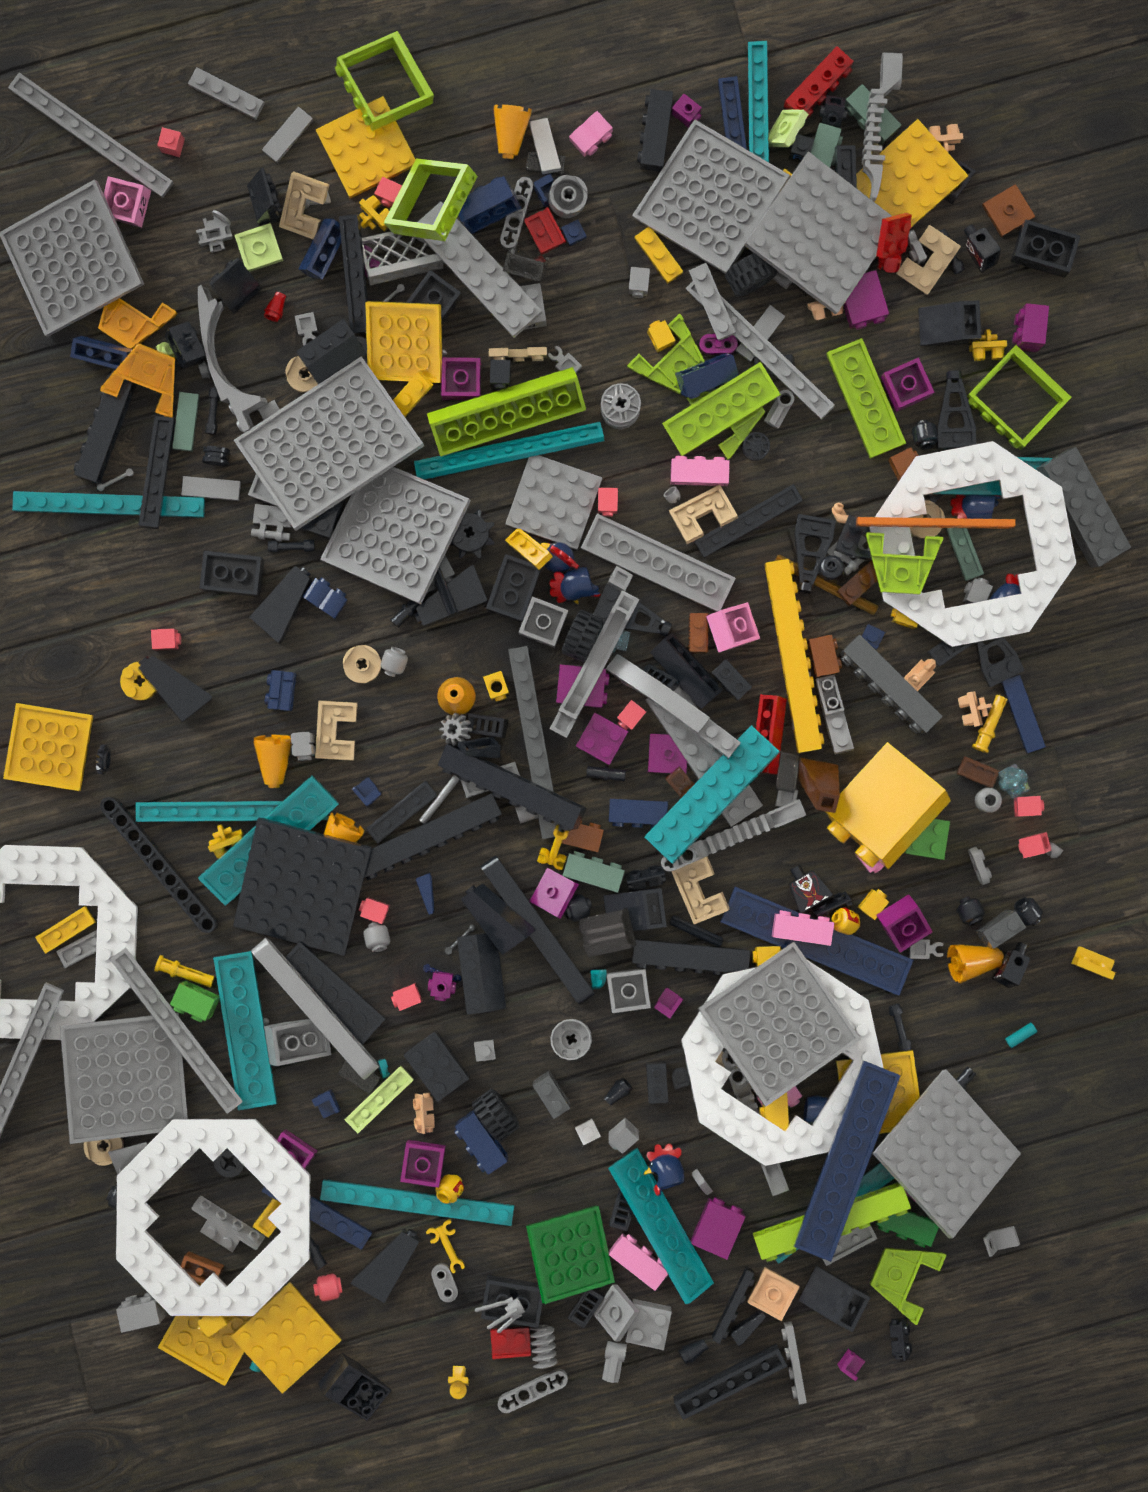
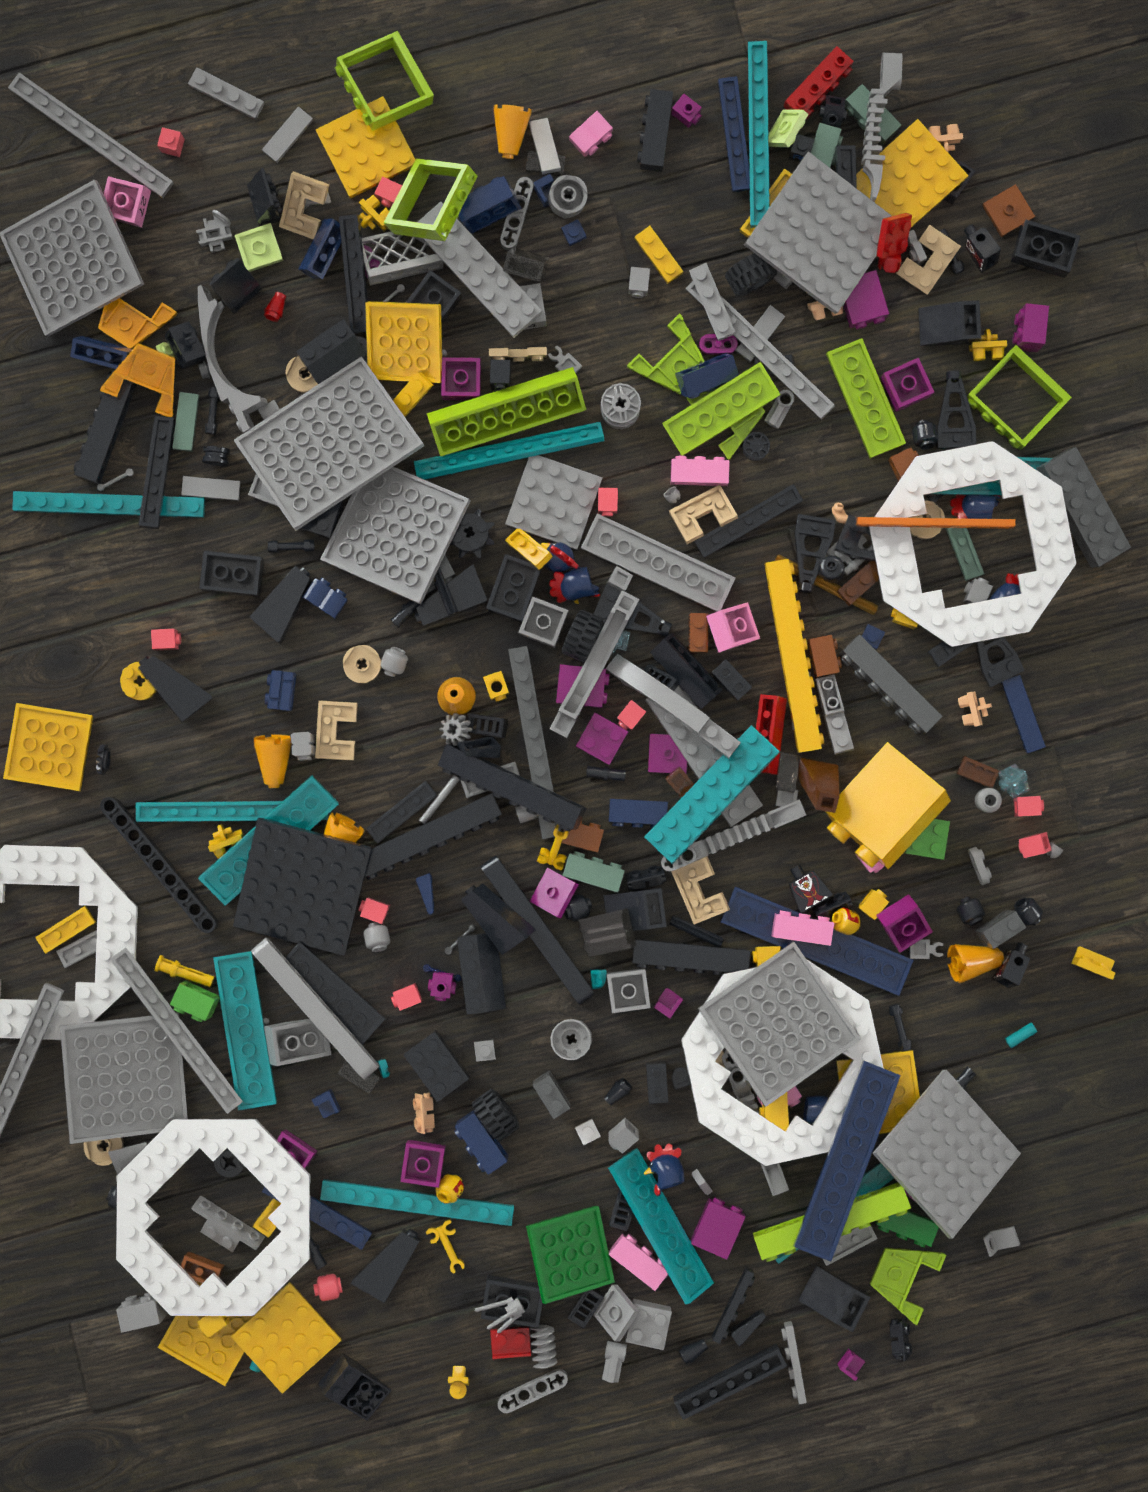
(270, 516): light grey plate -> none
(306, 326): light grey plate -> none
(367, 791): dark blue panel -> none
(379, 1099): yellowish green plate -> none
(444, 1283): light grey plate -> none
(544, 231): red plate -> none
(660, 335): yellow brick -> none
(710, 196): light grey plate -> none
(773, 1293): light nougat plate -> none
(902, 572): lime wing -> none
(921, 673): light nougat hinge -> none
(987, 733): yellow pin -> none

